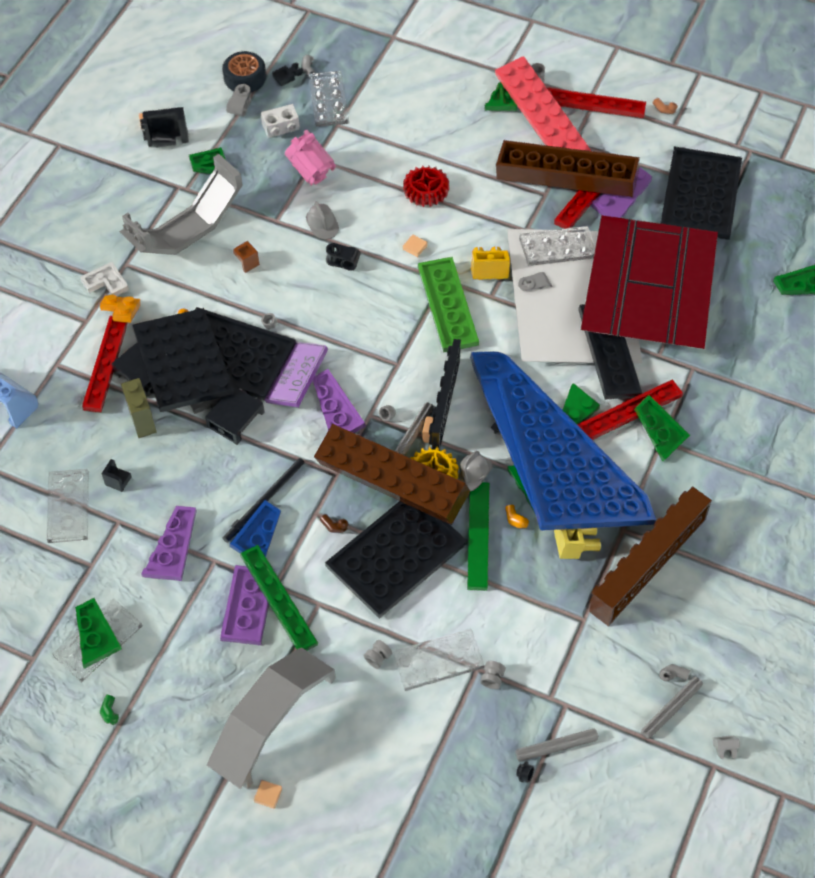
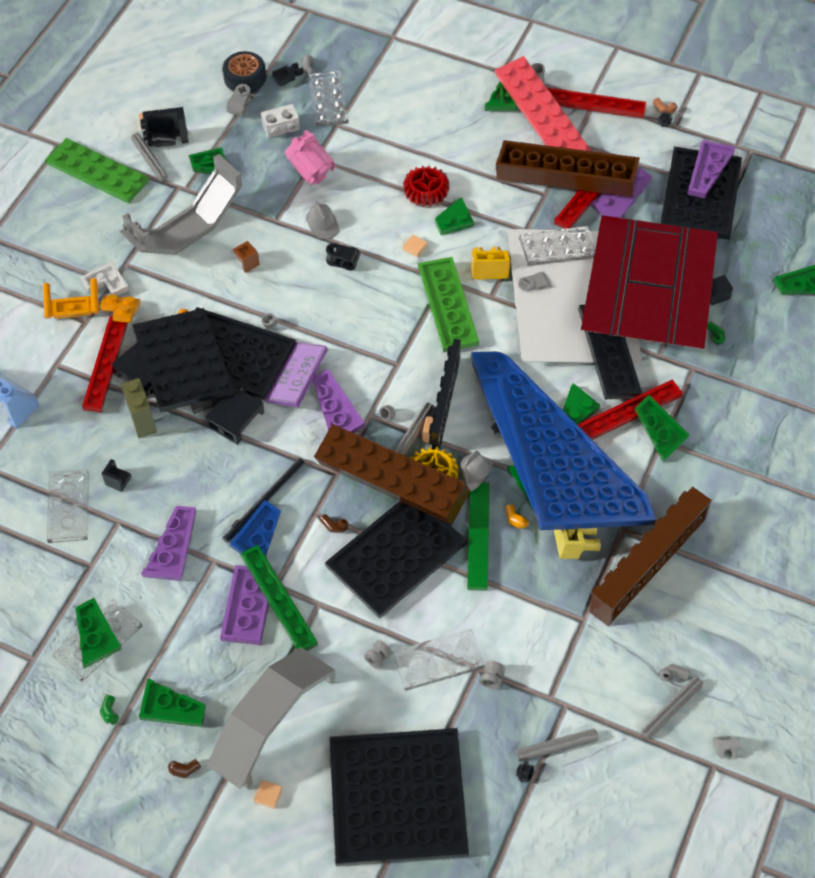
(71, 306): none -> light orange plate
(97, 170): none -> bright green plate
(149, 157): none -> light grey axle
(170, 707): none -> green wing
(182, 770): none -> reddish brown arm
(398, 797): none -> black plate
(454, 218): none -> green wing
(665, 119): none -> black plate
(709, 165): none -> medium lavender wing
(718, 333): none -> green arm
(721, 290): none -> black panel

